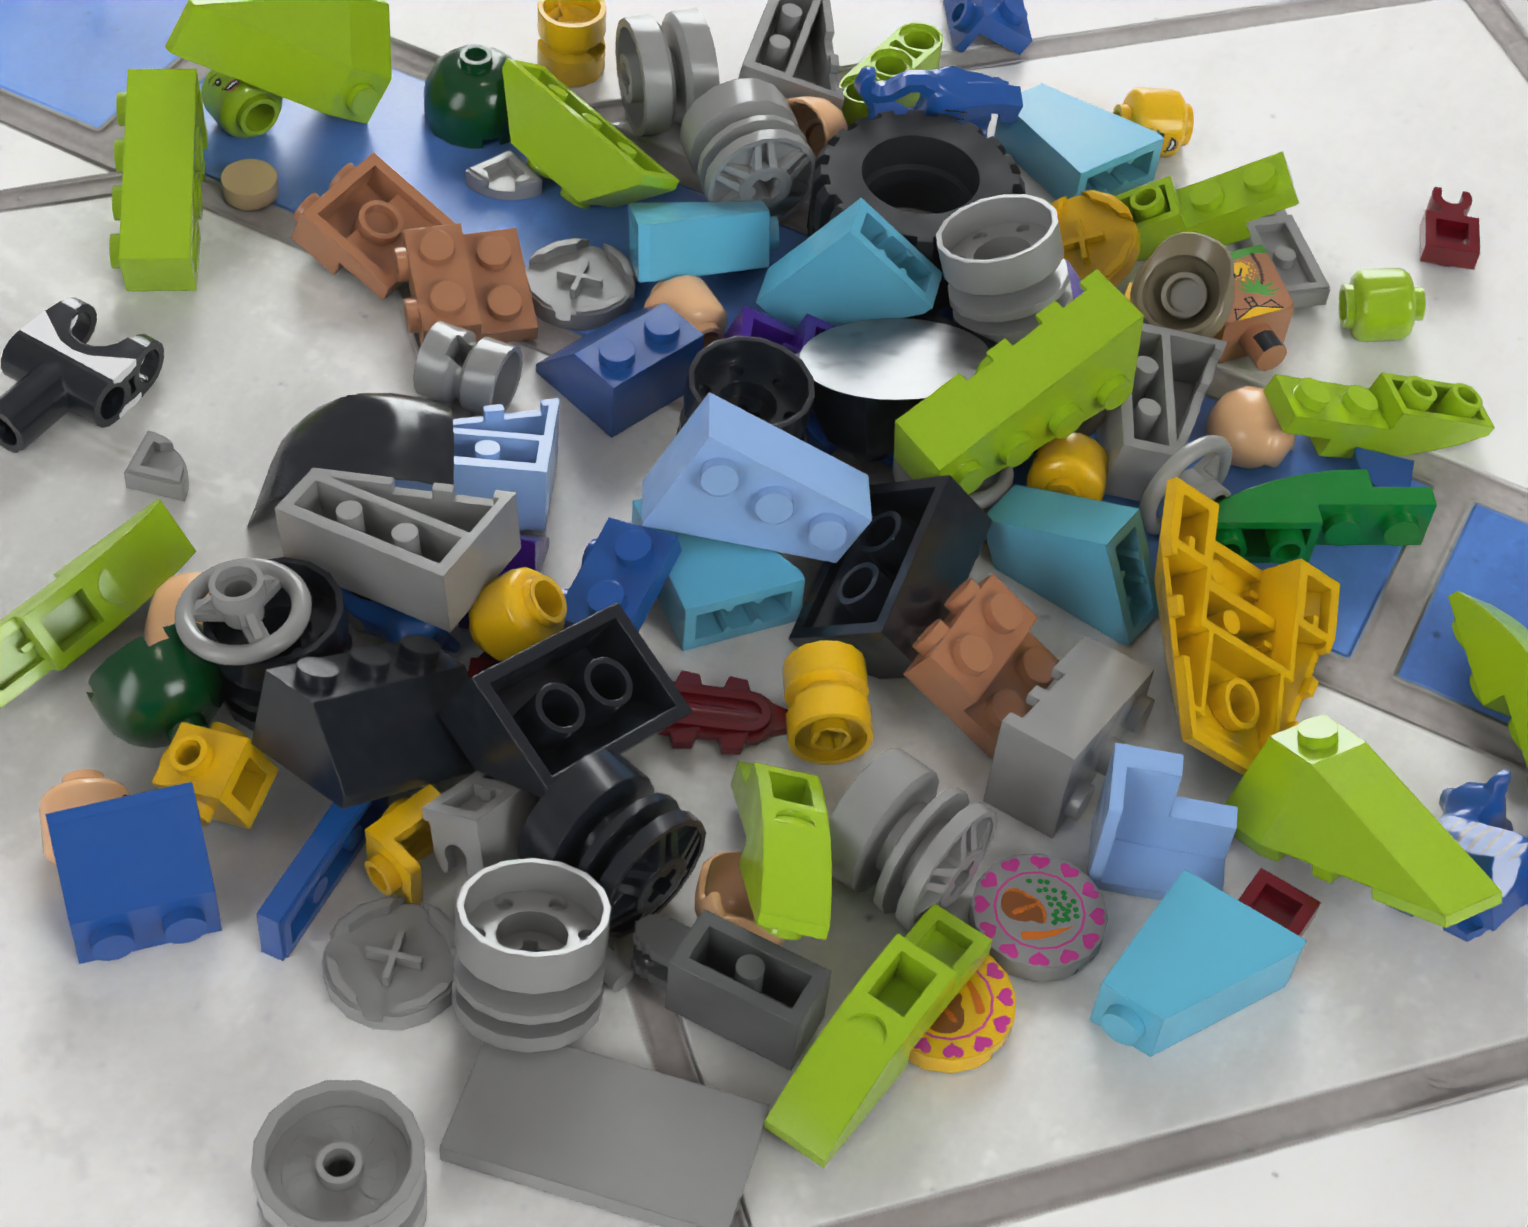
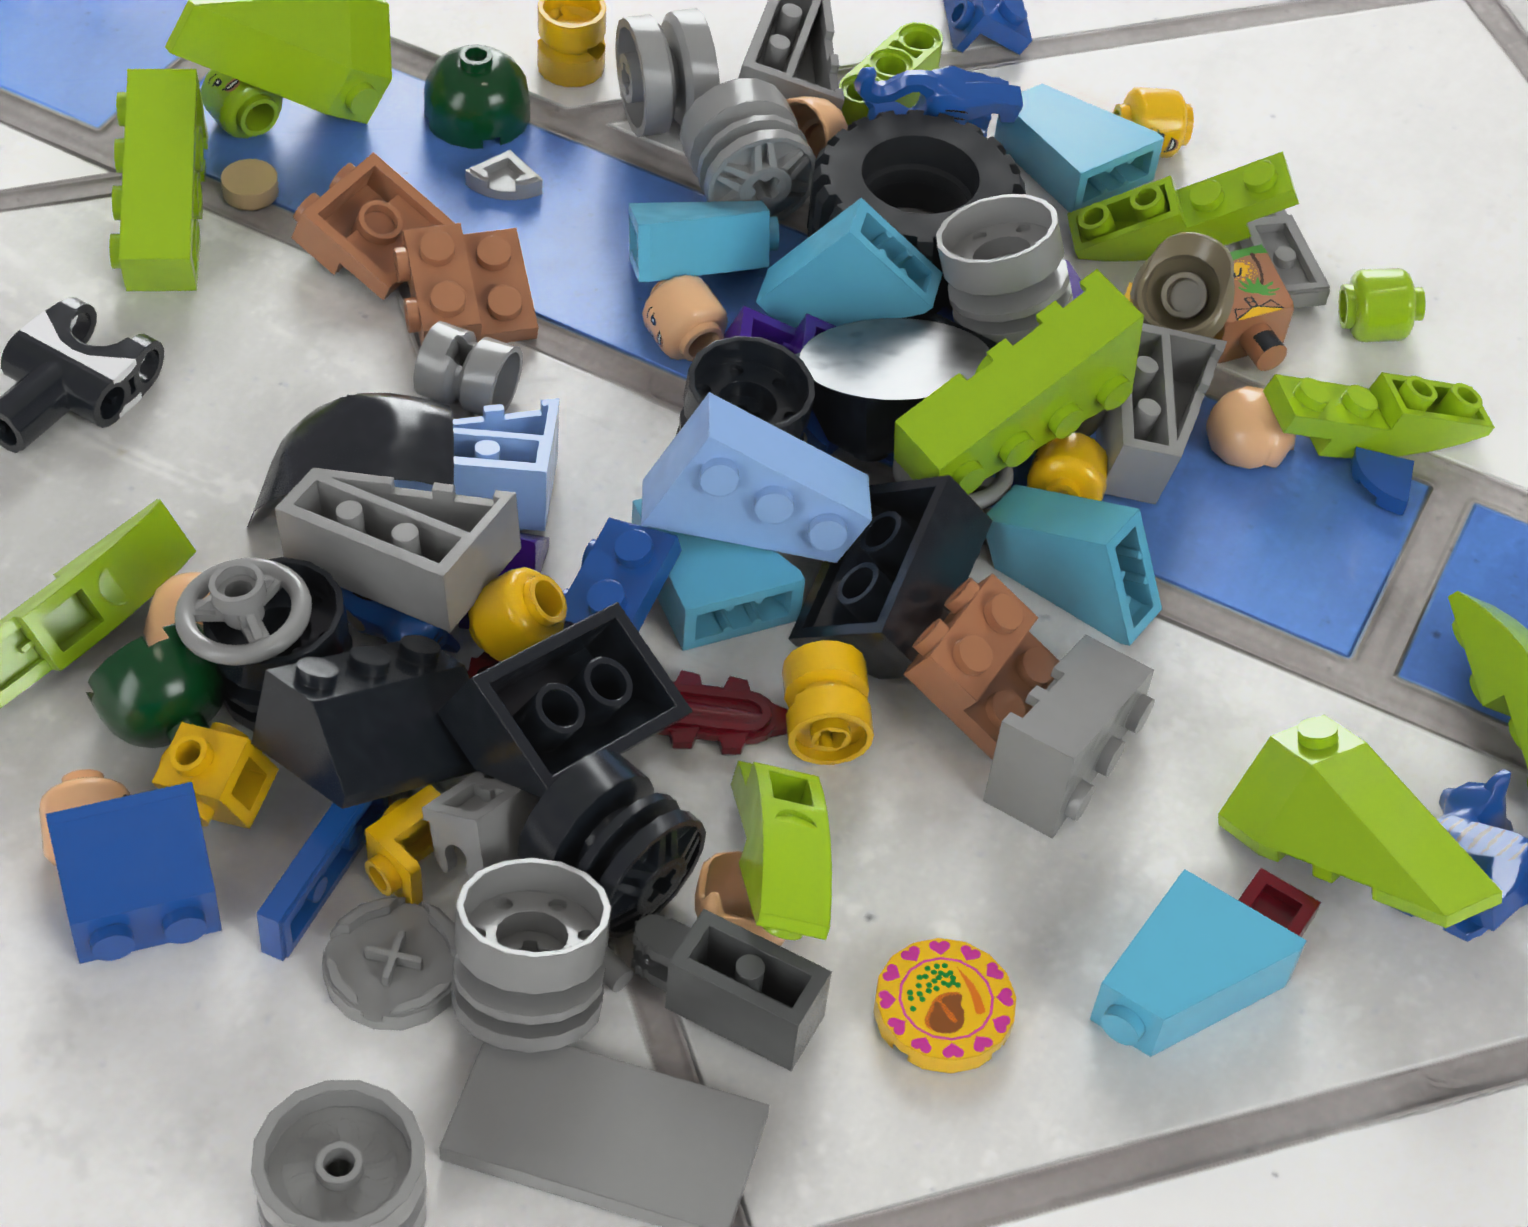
(158, 469): light grey tile -> none
(575, 143): lime wedge -> none
(580, 284): light grey tile -> none
(626, 367): blue slope -> none
(874, 1032): lime slope -> none
(907, 838): light grey wheel -> none
(1039, 915): light grey tile -> none
(1098, 234): yellow tile -> none
(1148, 833): light blue panel -> none
(1204, 476): light grey piece -> none
(1234, 634): yellow wedge -> none
(1333, 507): green slope -> none
(1448, 234): dark red plate -> none

